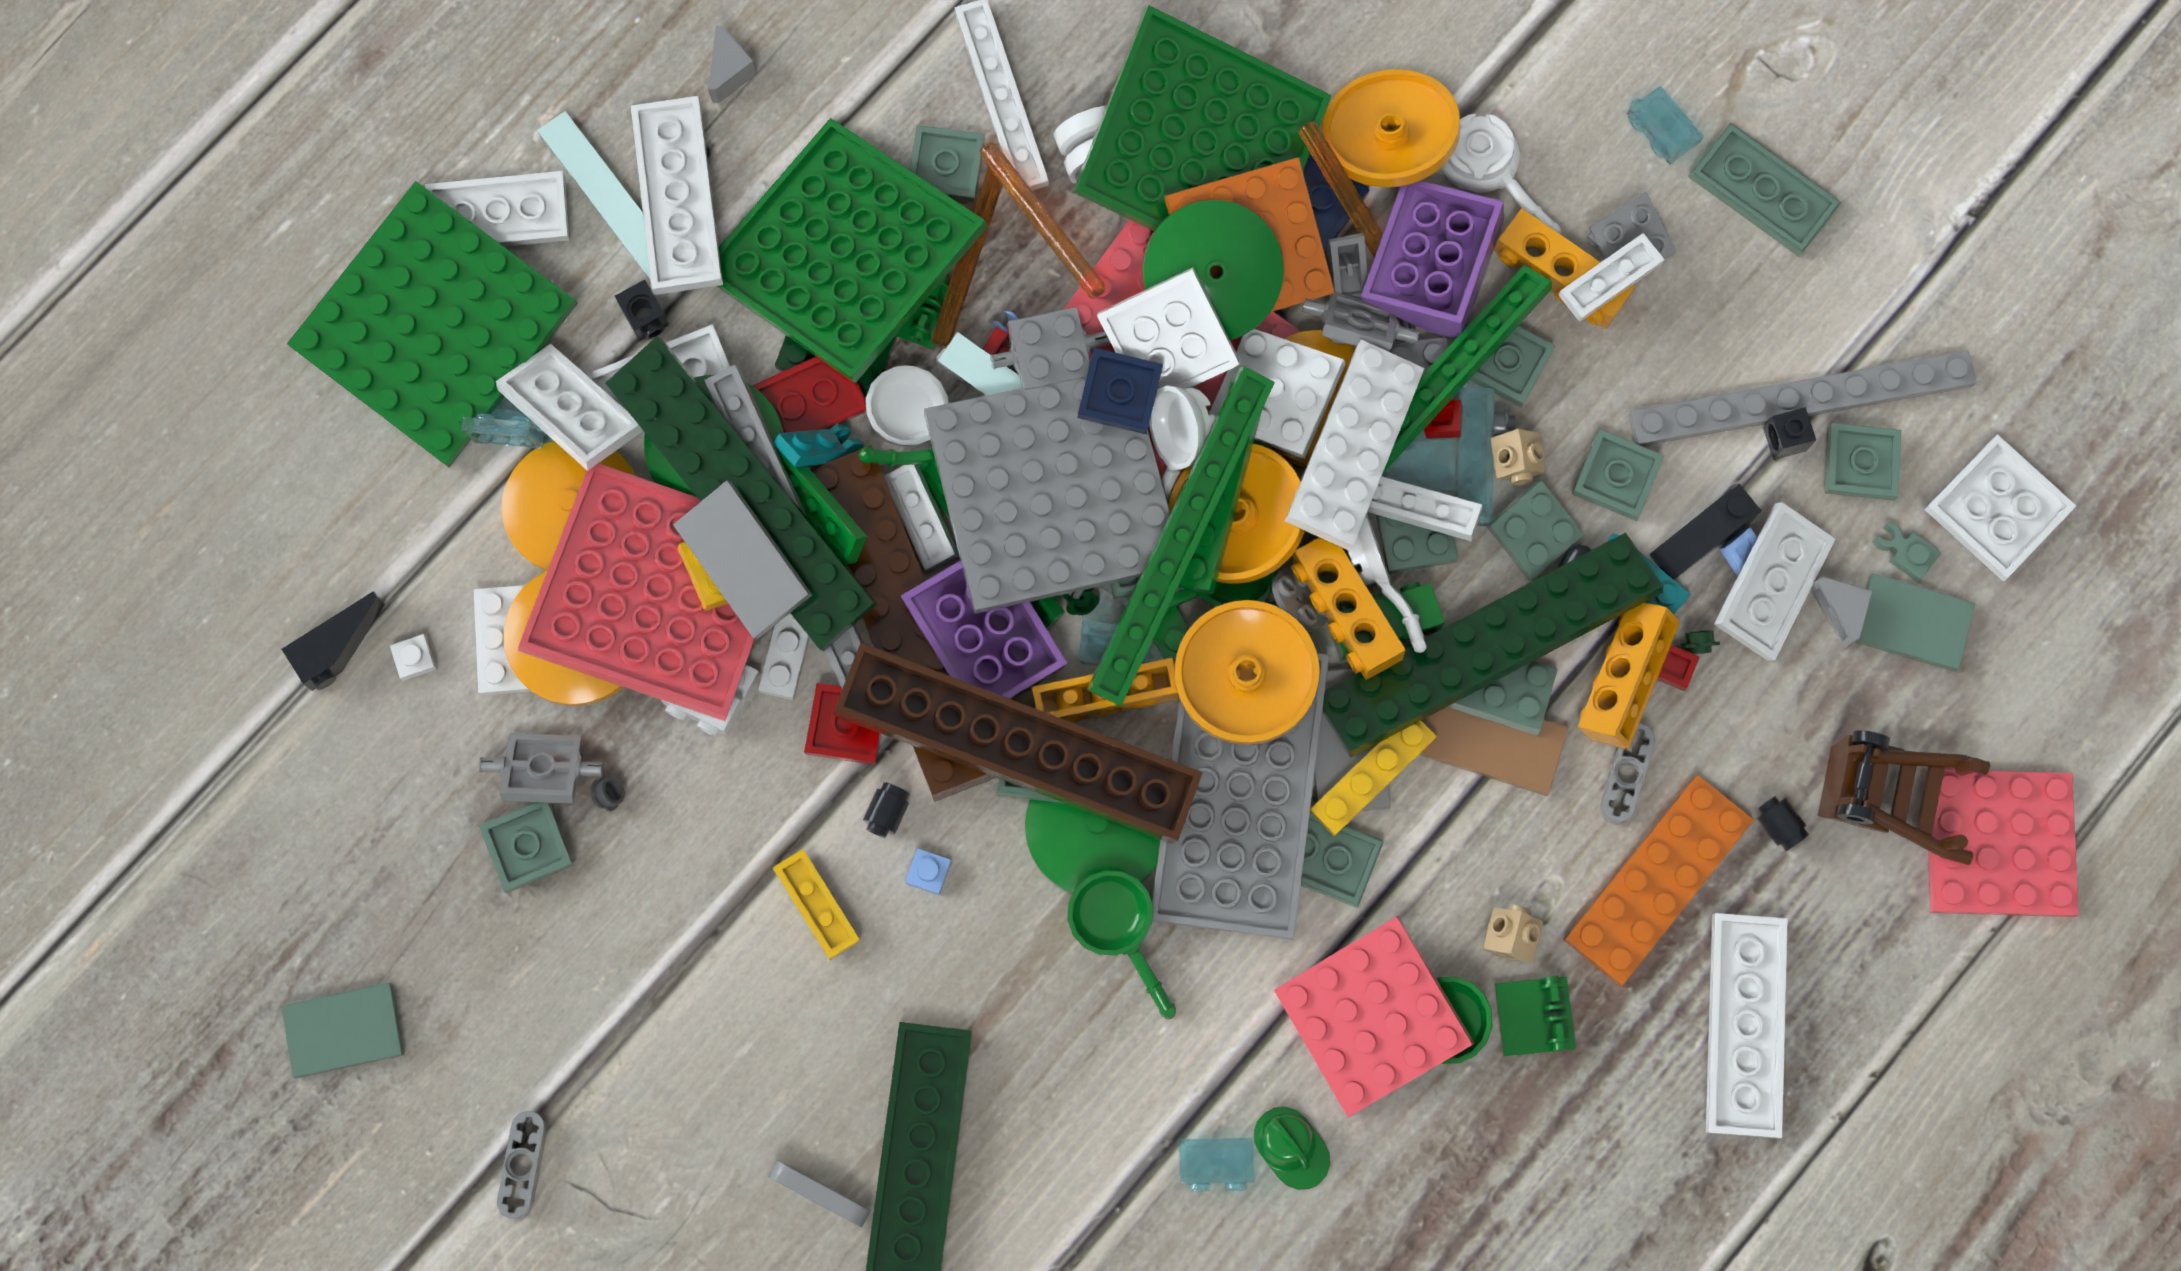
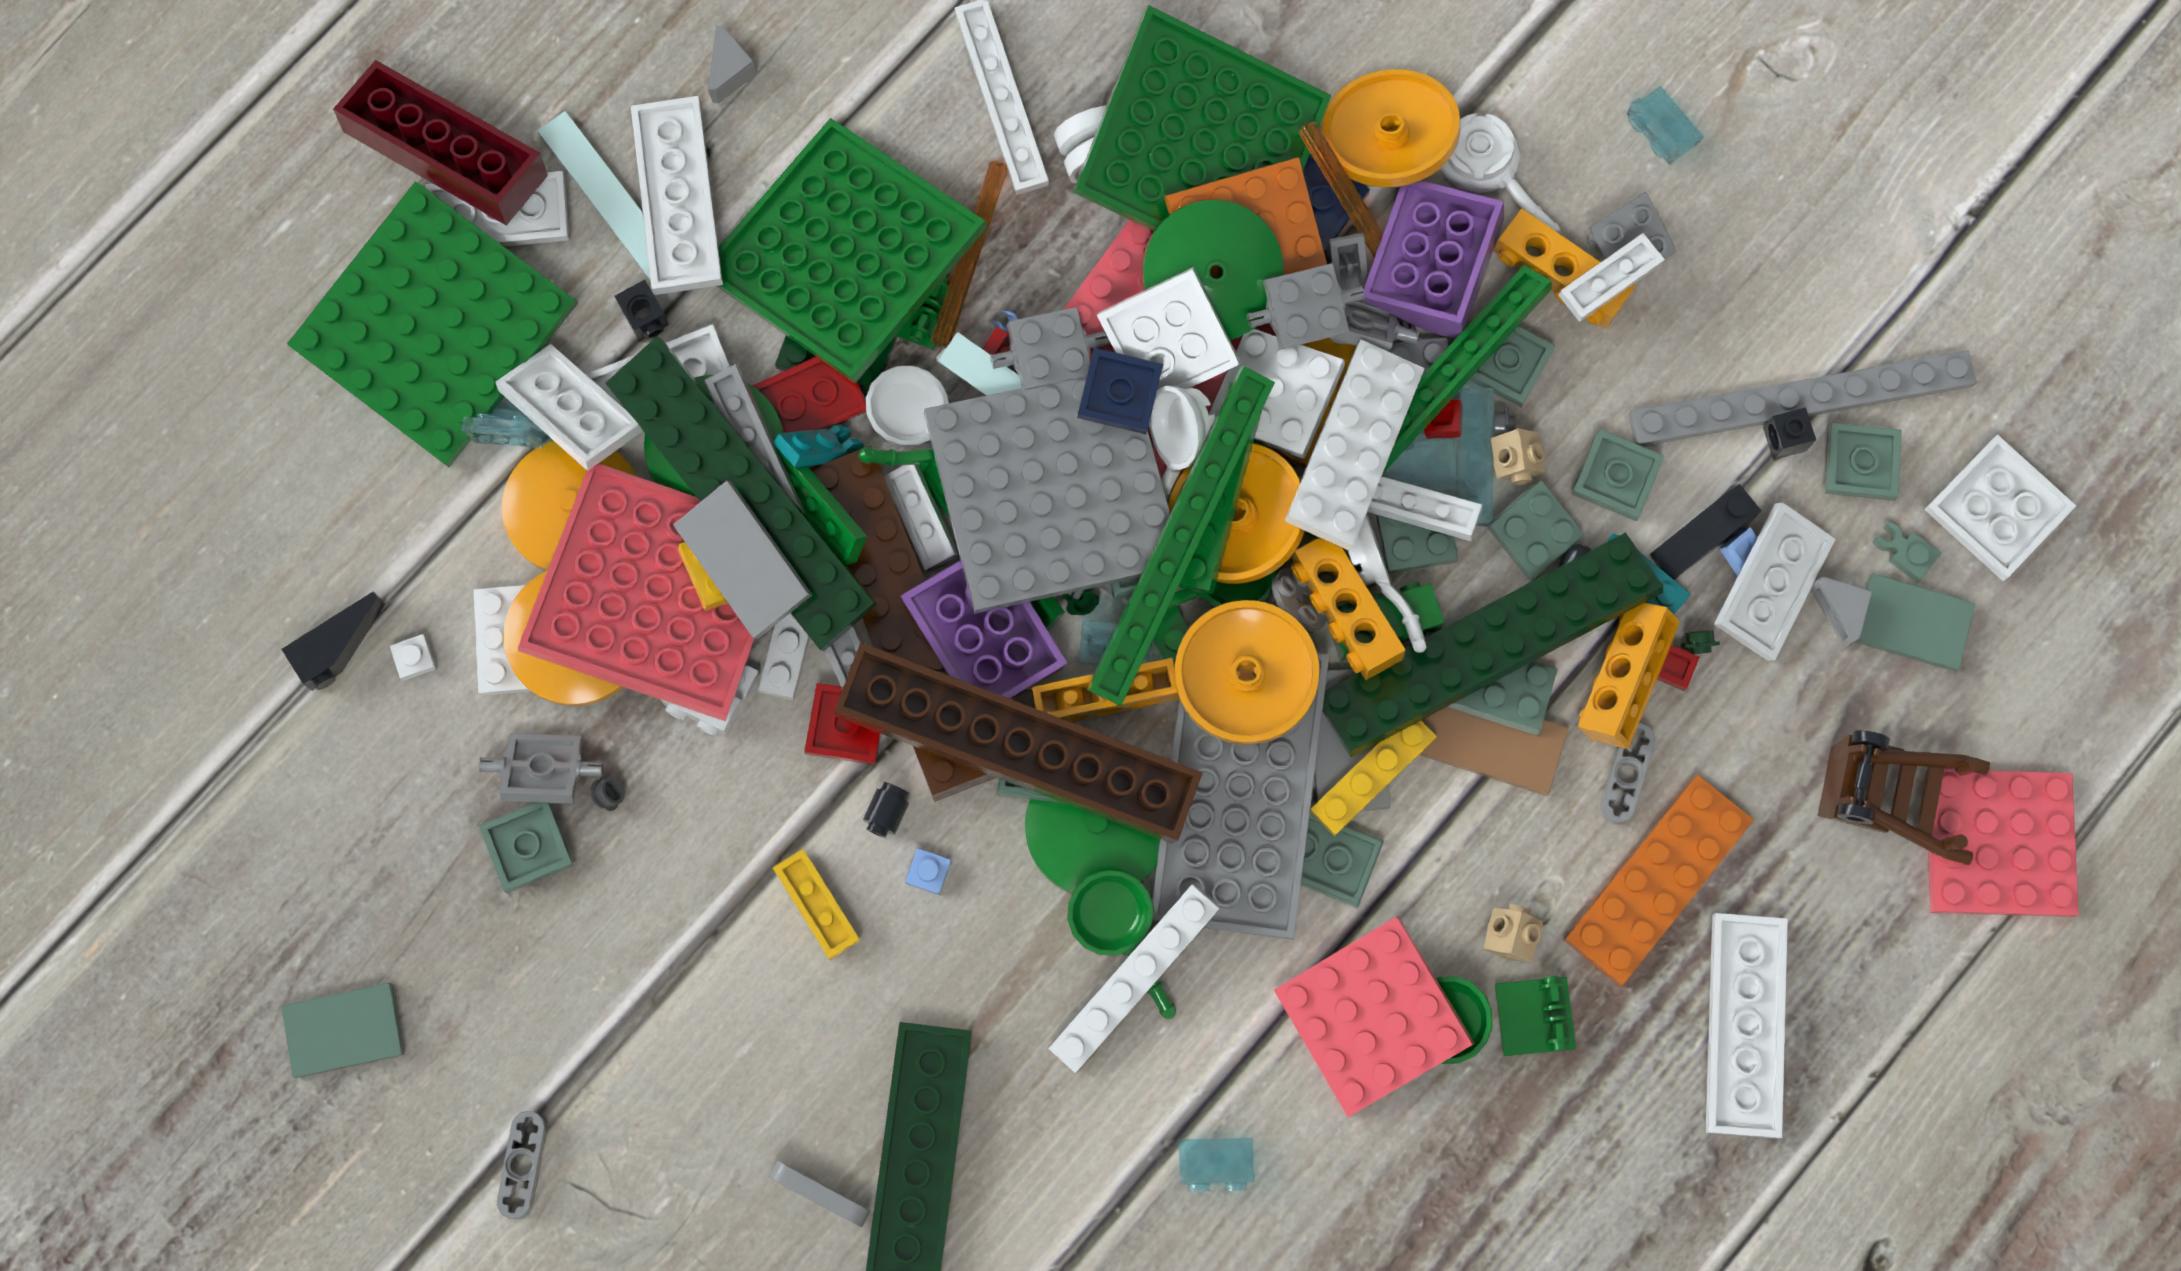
(441, 142): none -> dark red brick
(948, 160): sand green plate -> none
(1042, 220): clear orange axle -> none
(1134, 978): none -> white plate
(1292, 1148): green piece -> none
(1305, 306): none -> light grey plate
(1764, 189): sand green tile -> none
(1782, 823): black brick -> none

